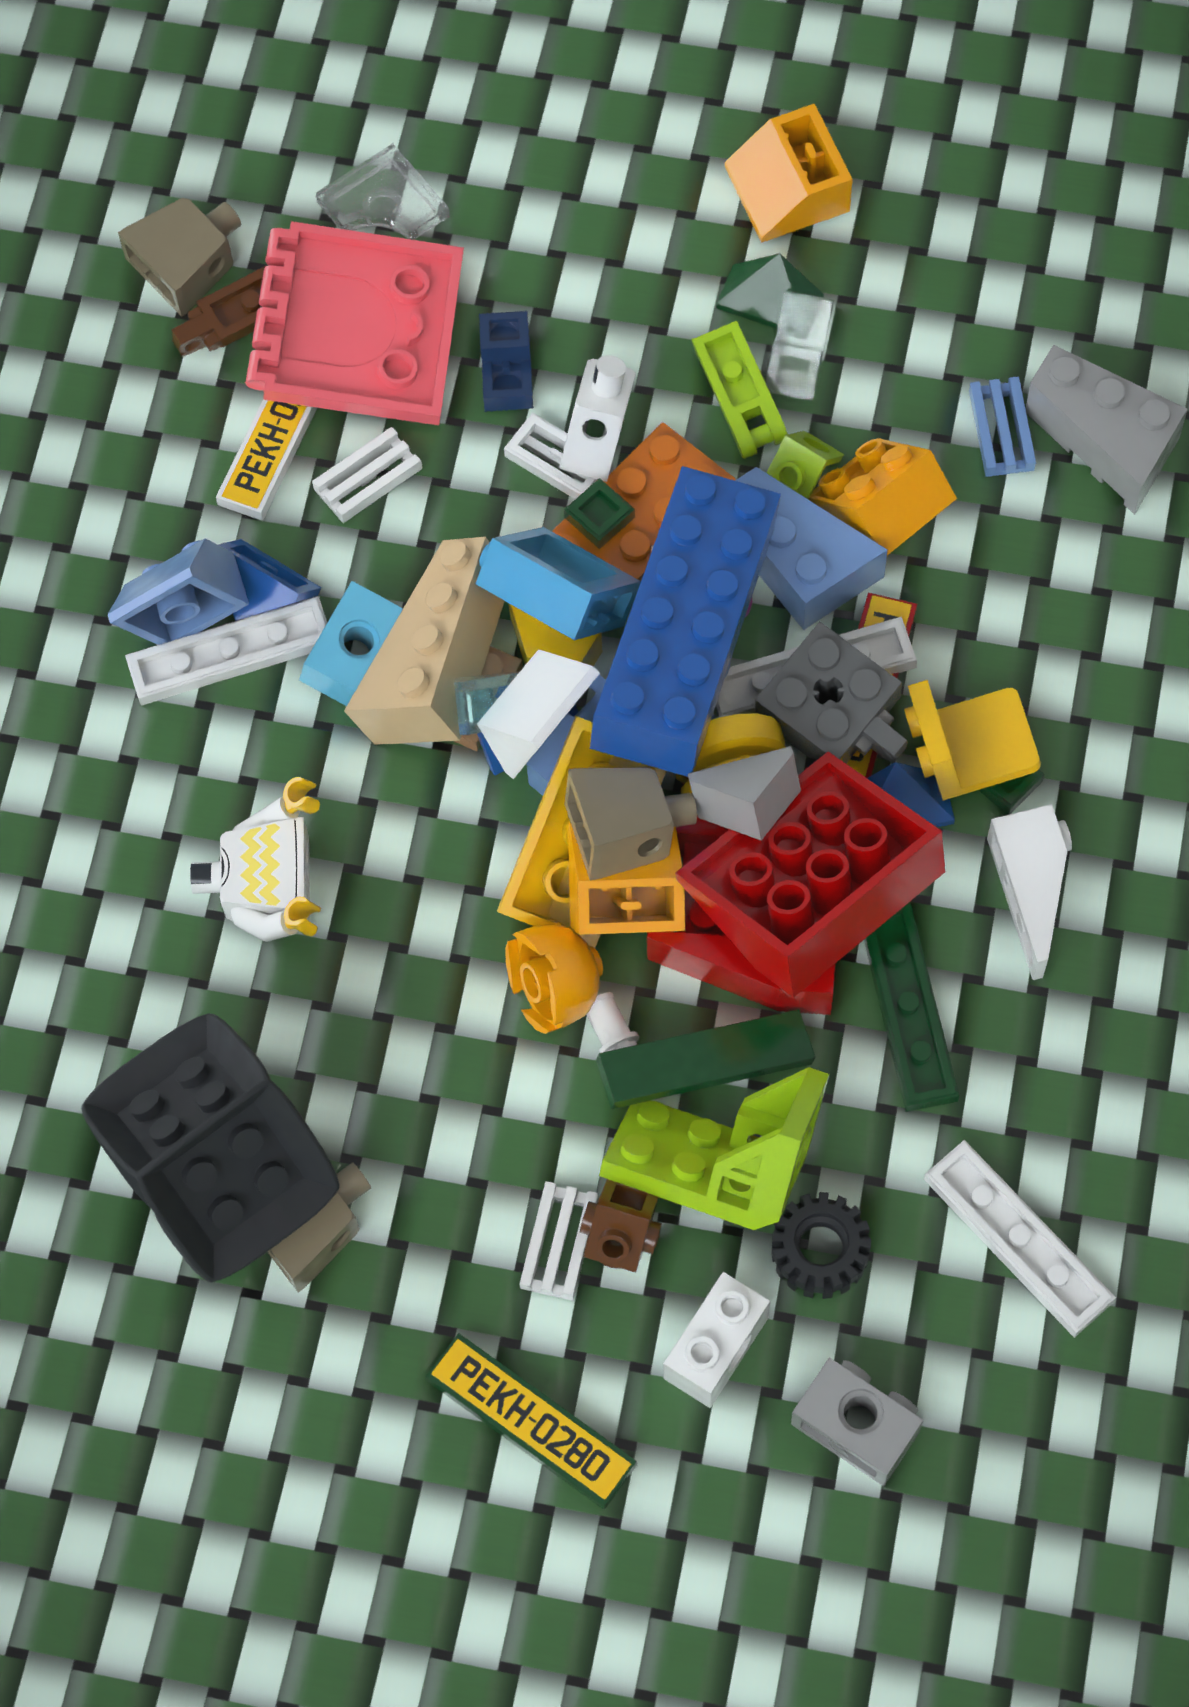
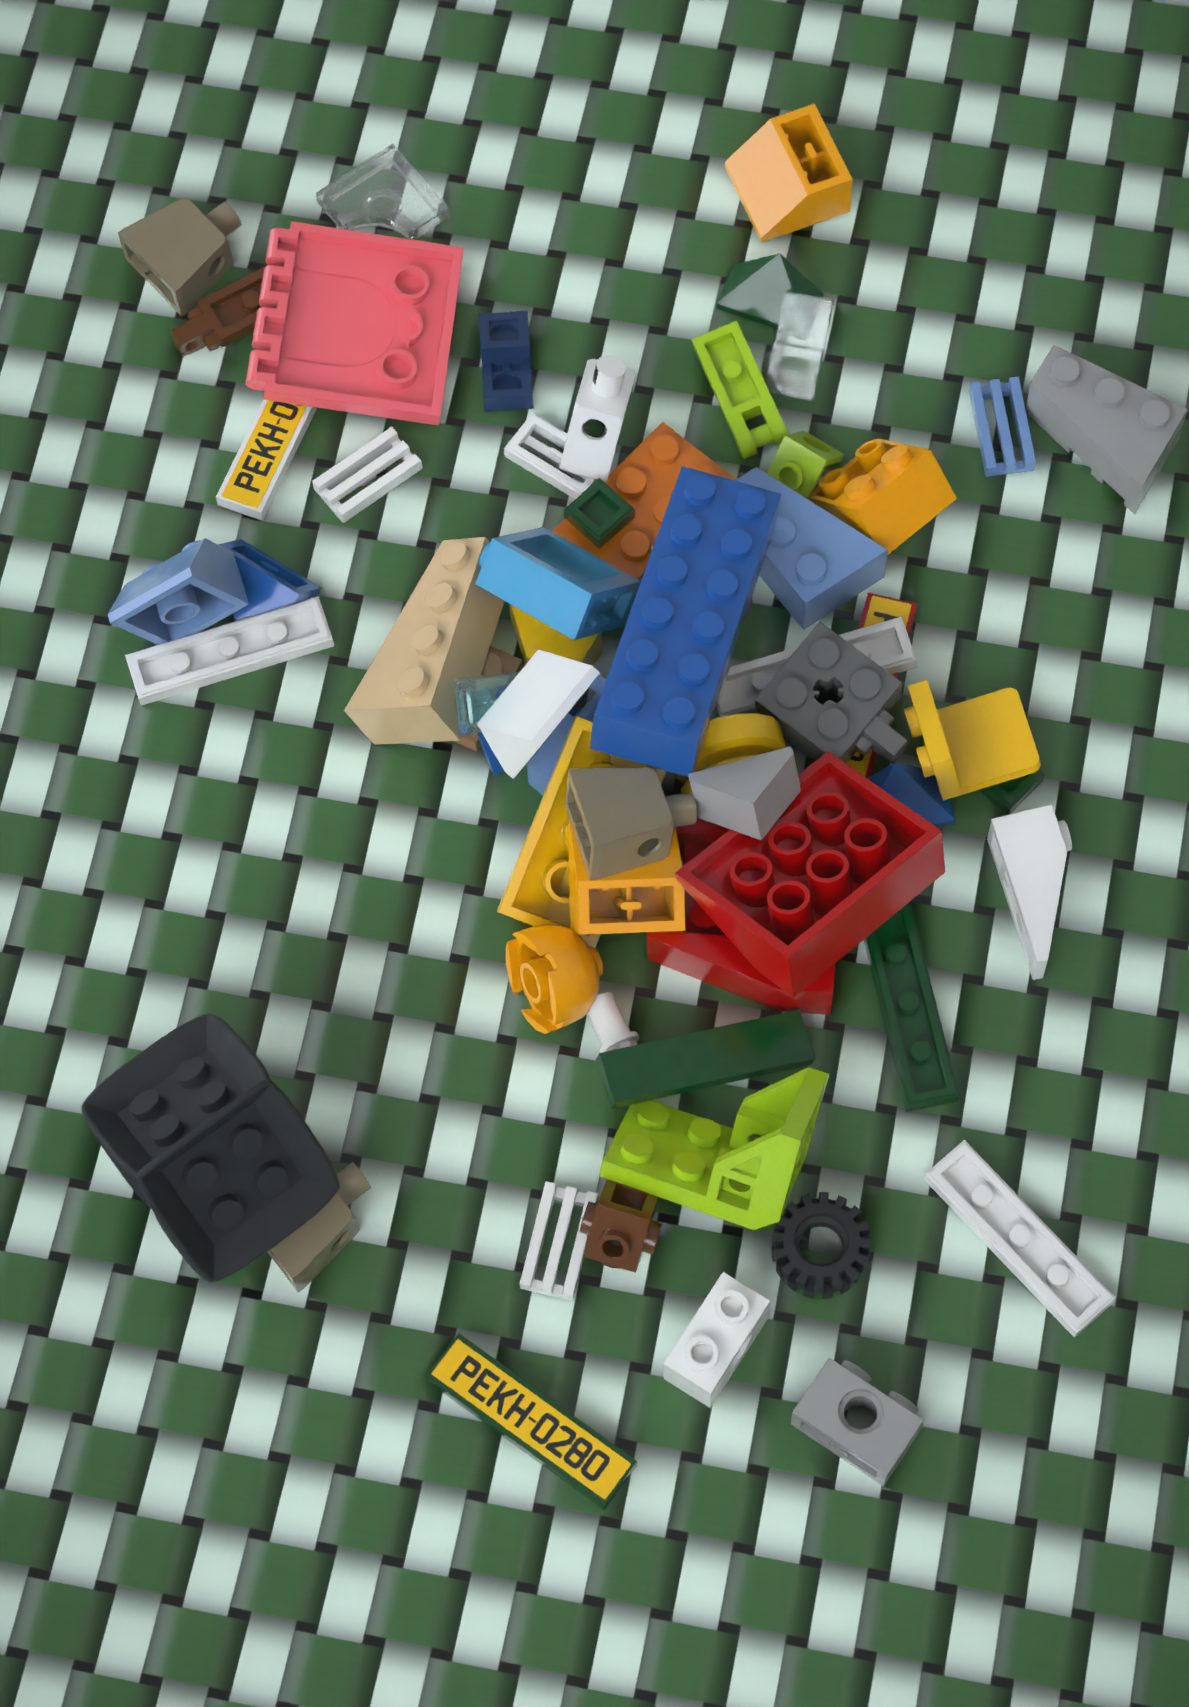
(265, 868): white torso -> none
(358, 617): medium azure brick -> none

